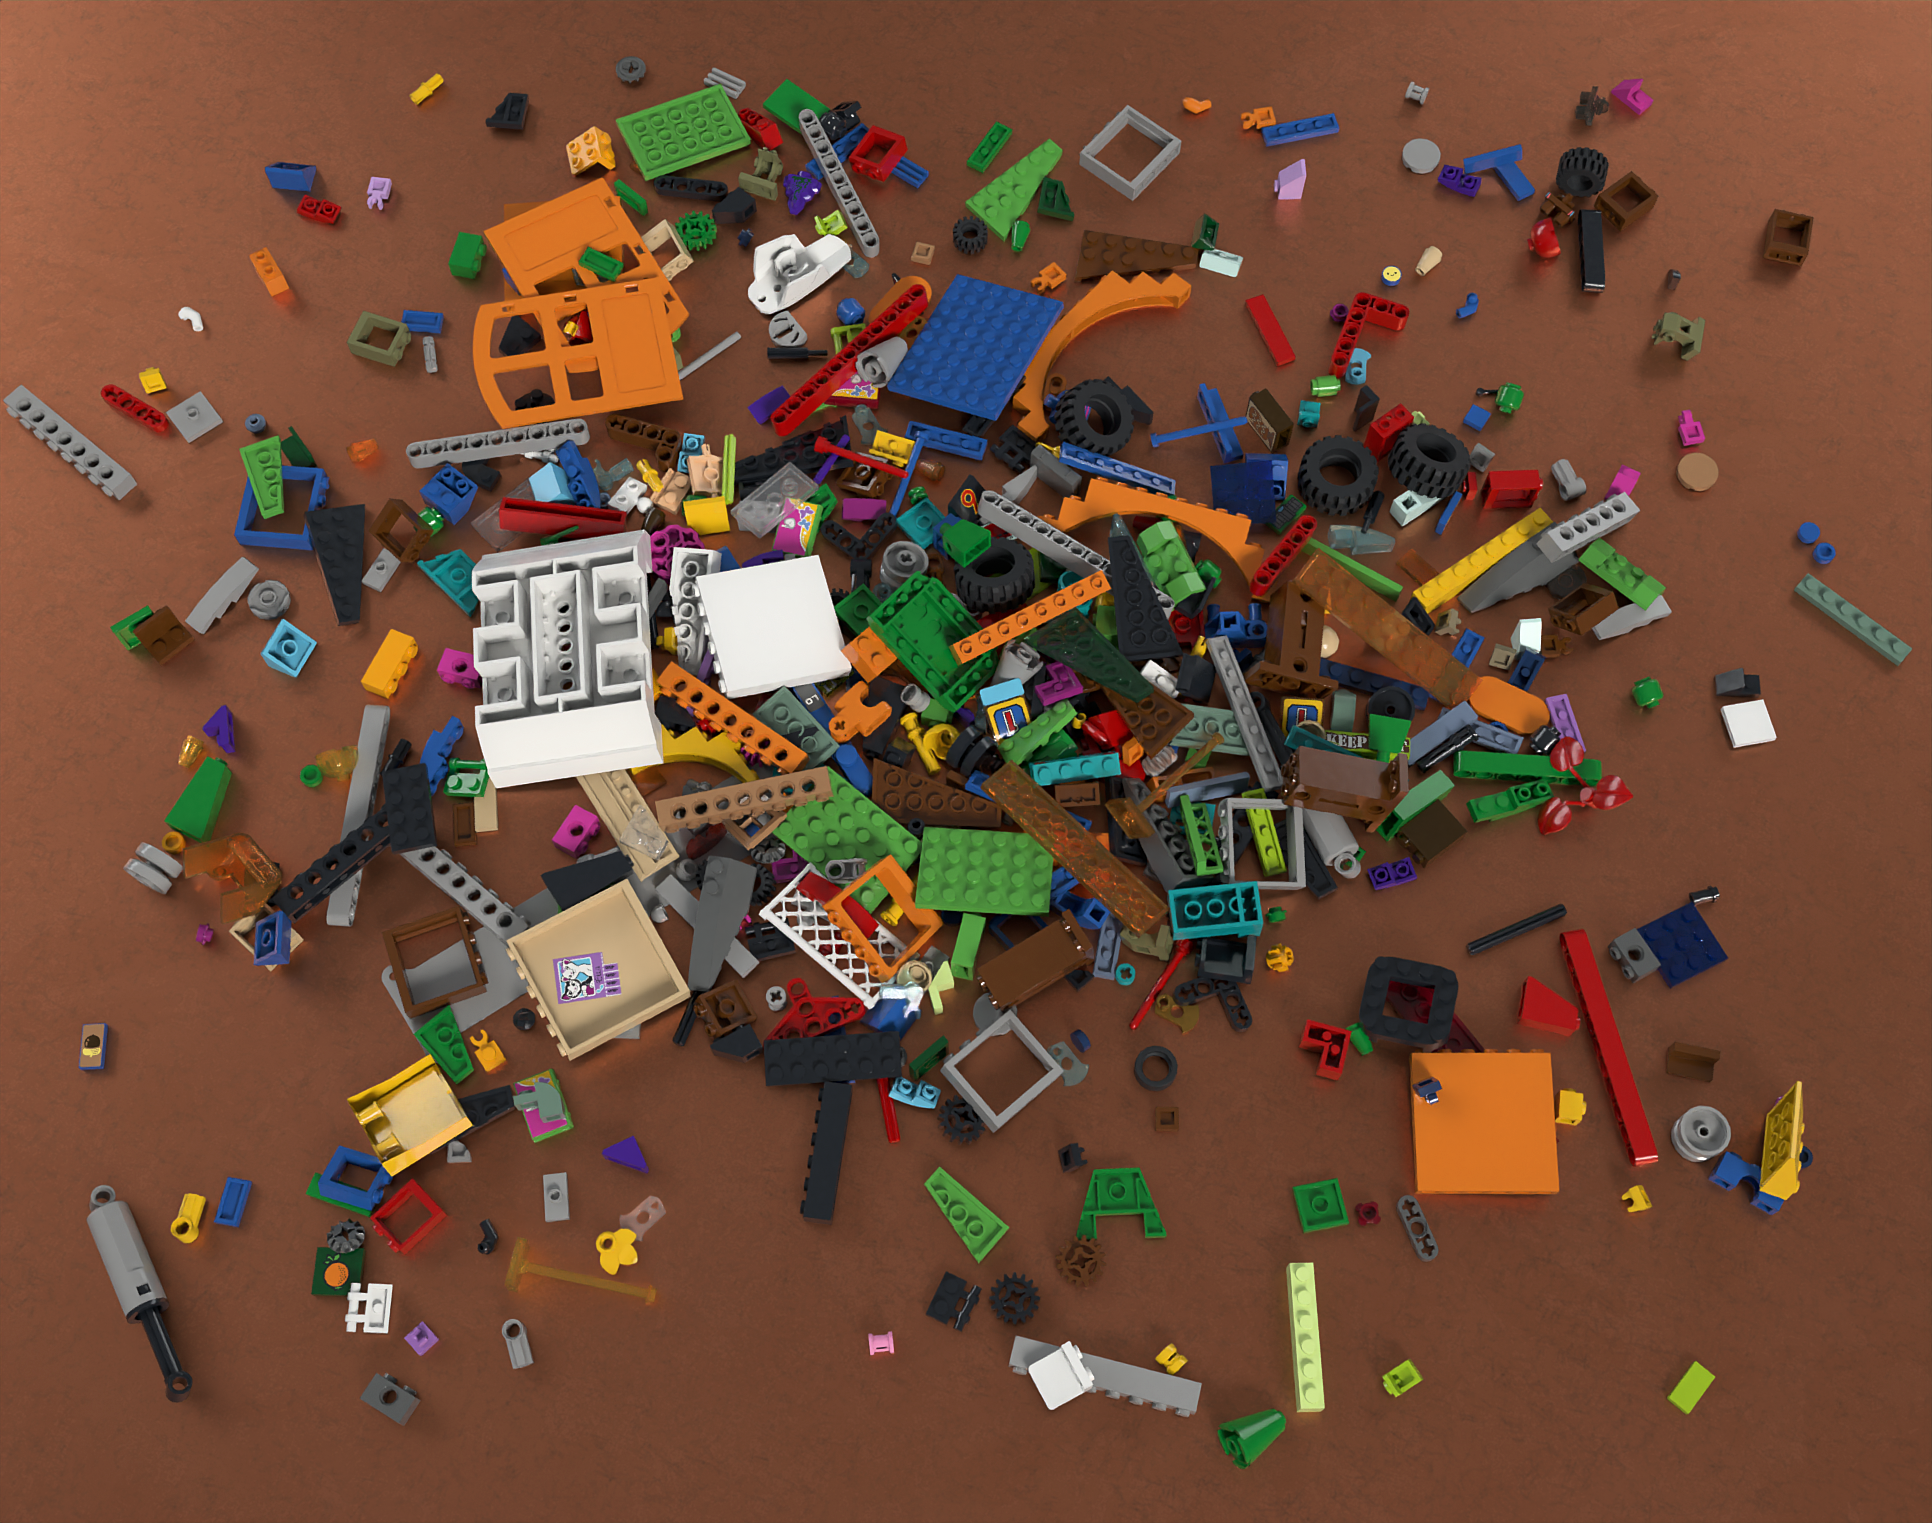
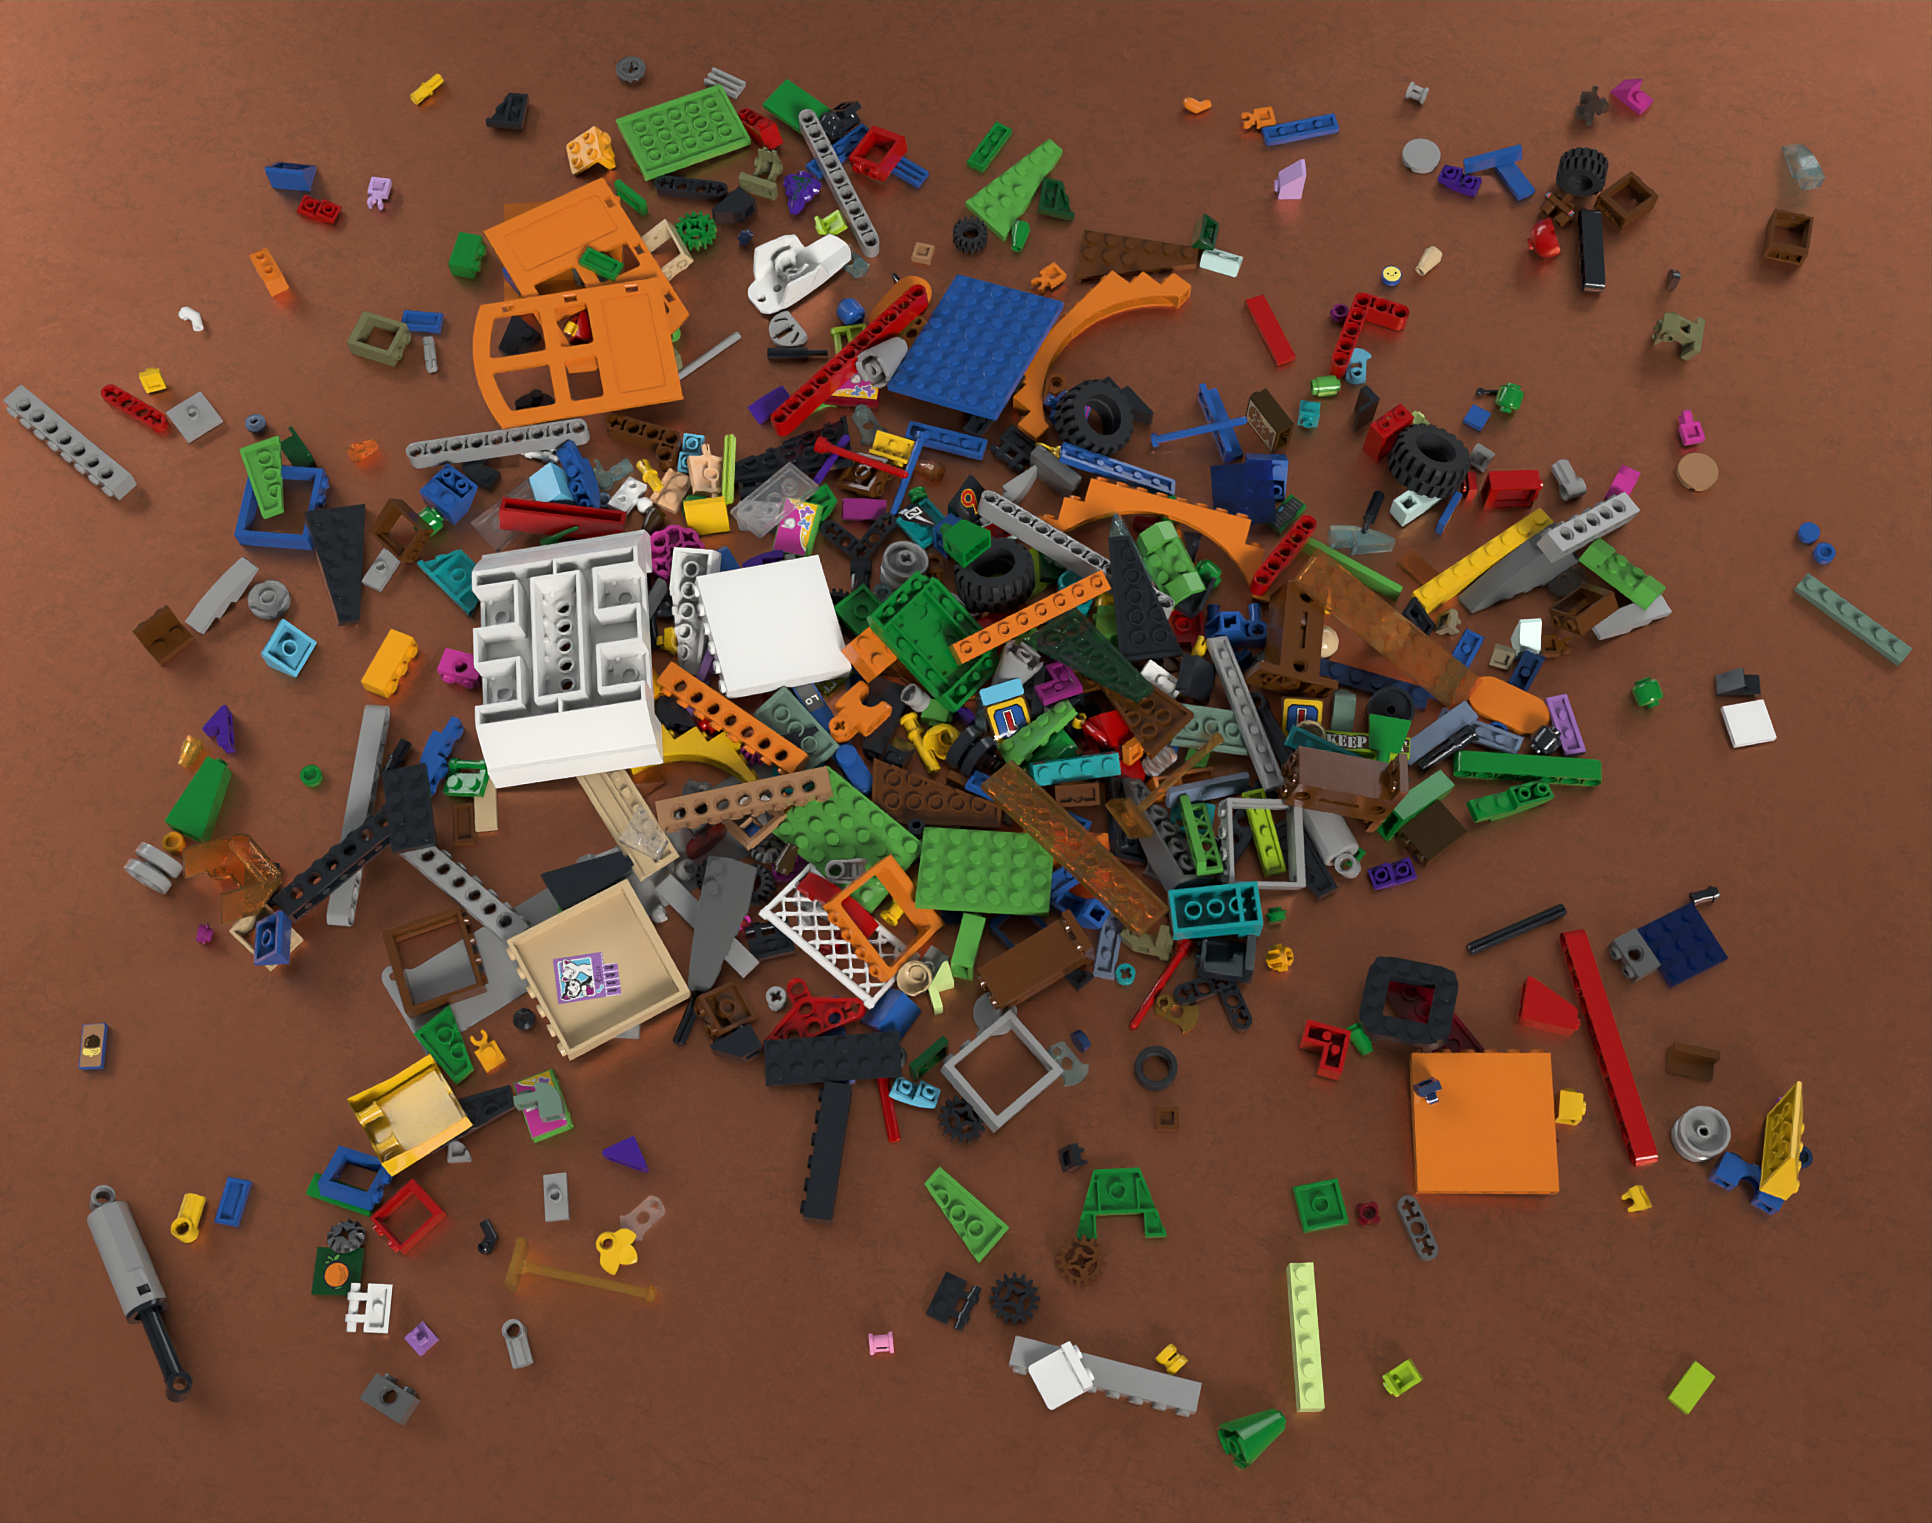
(124, 628): green plate -> none
(338, 763): clear yellow cylinder -> none
(576, 820): dark pink brick -> none
(786, 859): none -> dark brown cone
(911, 992): clear light blue bar -> none
(915, 514): none -> sticker
(1147, 127): light grey window -> none
(1342, 453): black tyre -> none
(1470, 306): blue arm -> none
(1609, 794): red plant -> none
(1803, 166): none -> clear light blue slope

